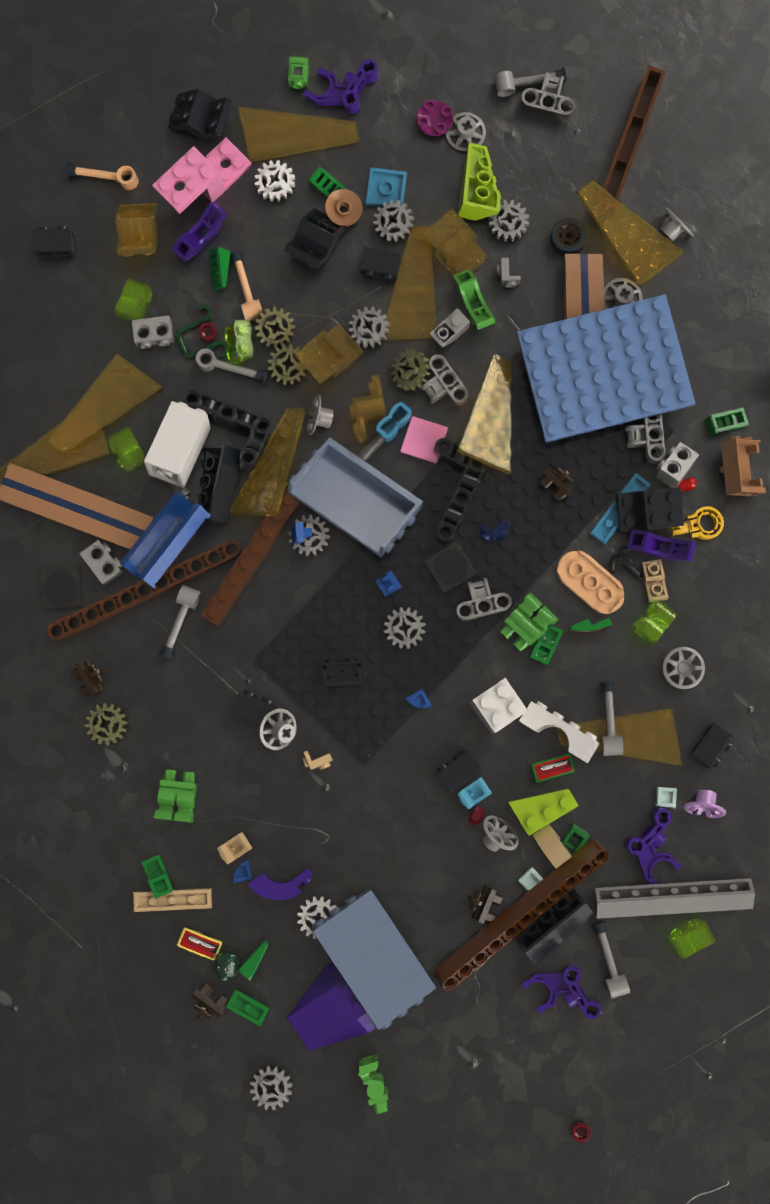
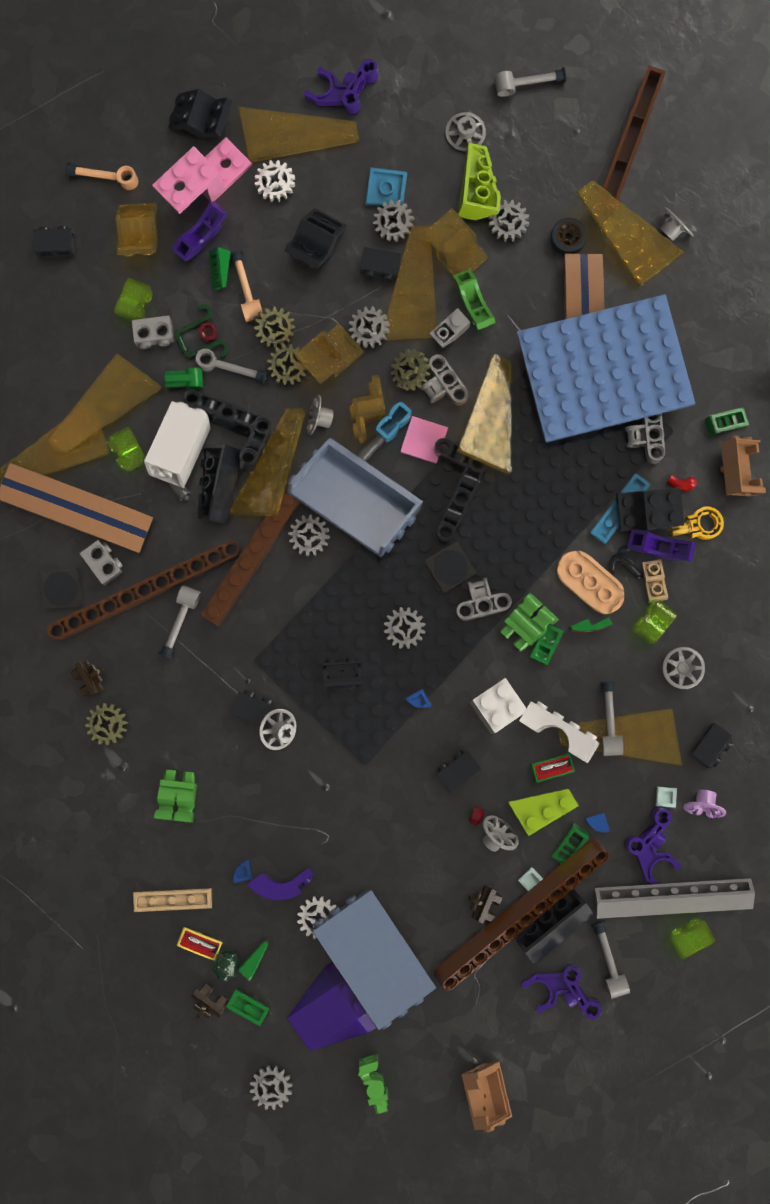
(157, 876): green slope -> none
(164, 539): blue piece -> none
(190, 379): none -> green piece
(234, 848): tan bracket -> none
(238, 338): clear neon green brick -> none
(298, 72): bright green window -> none
(298, 533): blue tile -> none
(322, 762): tan bracket -> none
(326, 177): green slope -> none
(348, 200): medium nougat dish -> none
(388, 584): blue tile -> none
(434, 118): magenta dish -> none
(474, 793): medium azure bracket -> none
(486, 1096): none -> medium nougat piece
(500, 531): clear blue bracket -> none
(503, 272): light grey bracket -> none
(551, 90): light grey piece -> none
(551, 476): dark brown hips -> none
(552, 846): tan slope -> none
(580, 1132): dark red tile -> none
(598, 822): none -> blue tile
(622, 294): light grey wheel -> none
(677, 465): light grey brick -> none

